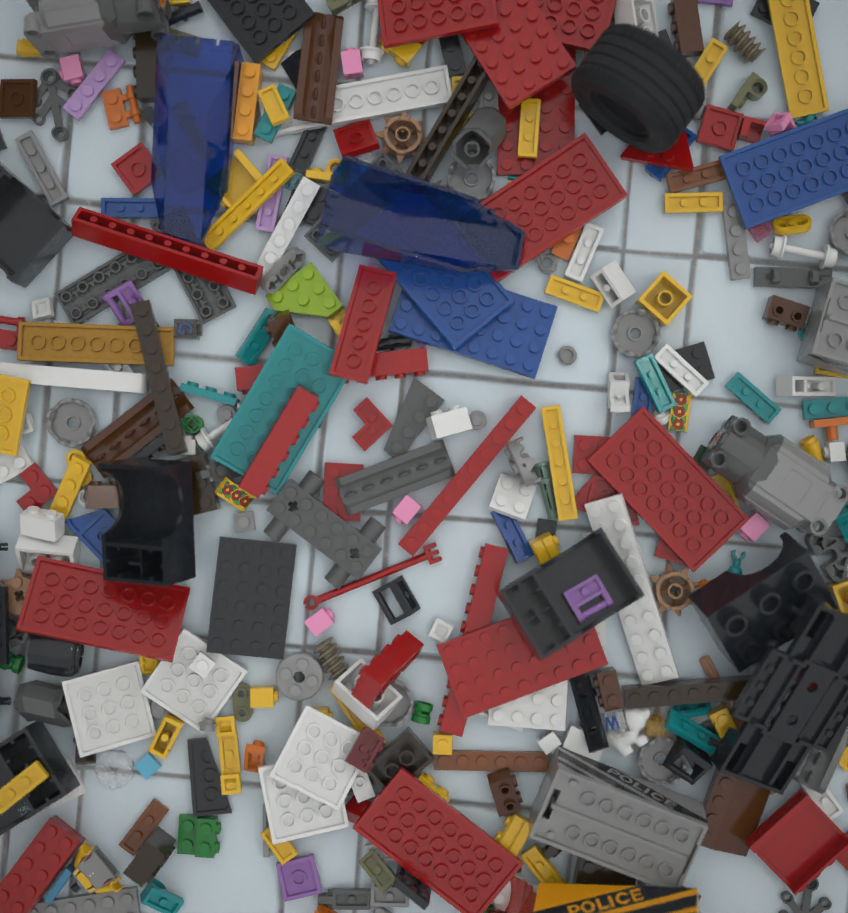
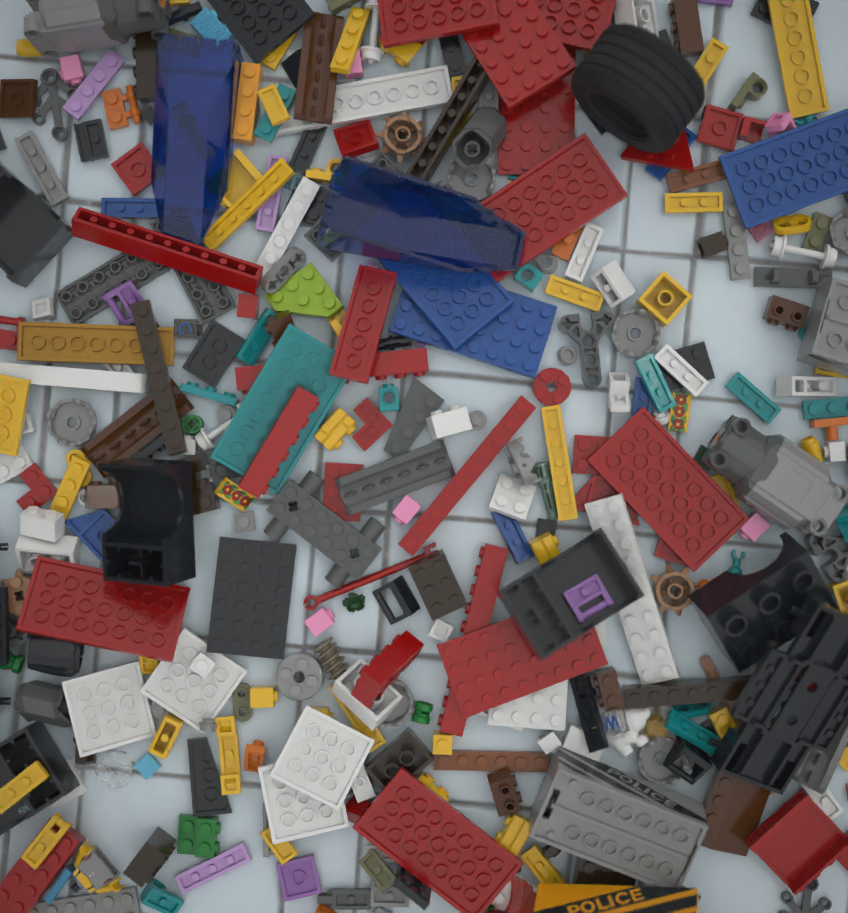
(45, 841): none -> yellow plate
(91, 140): none -> black plate
(143, 827): dark orange tile -> none
(208, 26): none -> medium azure brick
(213, 353): none -> black plate
(213, 867): none -> lavender plate
(248, 306): none -> red panel
(334, 429): none -> yellow brick
(350, 40): none -> yellow plate
(354, 602): none -> dark green plant
(365, 750): dark red bracket -> none
(394, 405): none -> teal brick
(437, 584): none -> dark brown brick
(529, 128): yellow plate -> none
(530, 284): none -> teal brick
(542, 392): none -> red plate
(577, 334): none -> dark grey beam
(712, 244): none -> dark brown brick
(744, 43): dark tan piece -> none
(818, 233): none -> olive plate

